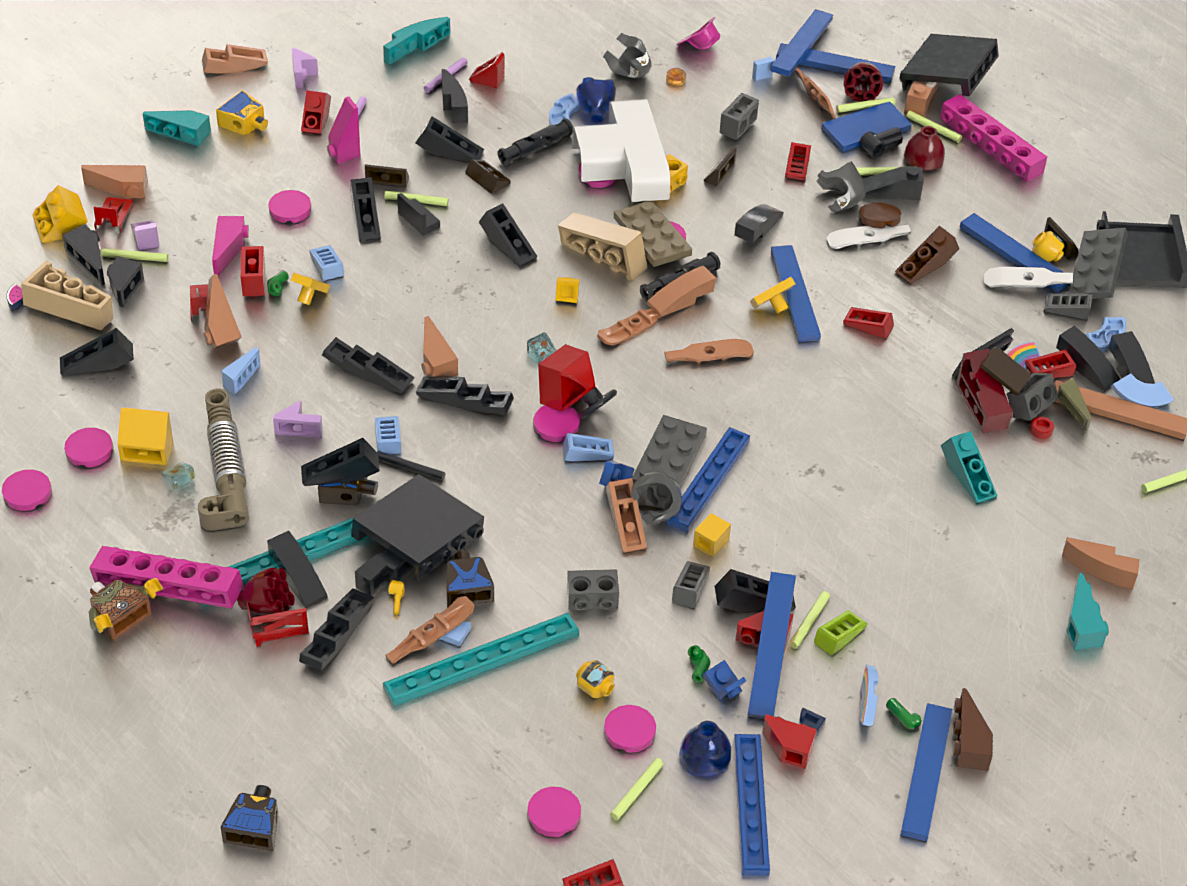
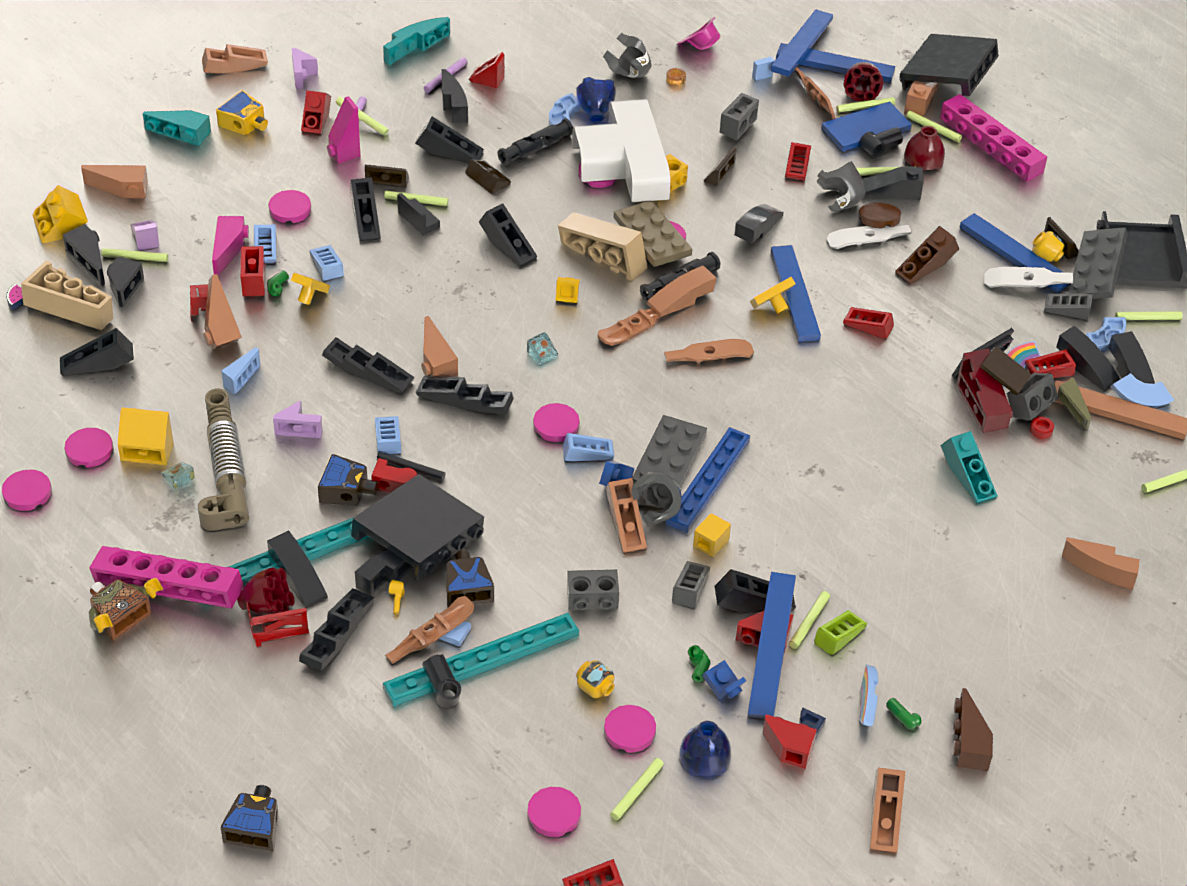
(110, 214): red piece -> none
(266, 231): none -> light blue slope
(344, 464): black slope -> none
(367, 119): none -> yellowish green bar
(390, 477): none -> red leg
(442, 679): none -> black piece
(567, 378): red piece -> none
(751, 805): blue tile -> none
(887, 809): none -> nougat slope
(926, 772): blue tile -> none
(1085, 622): teal slope -> none
(1160, 315): none -> yellowish green bar

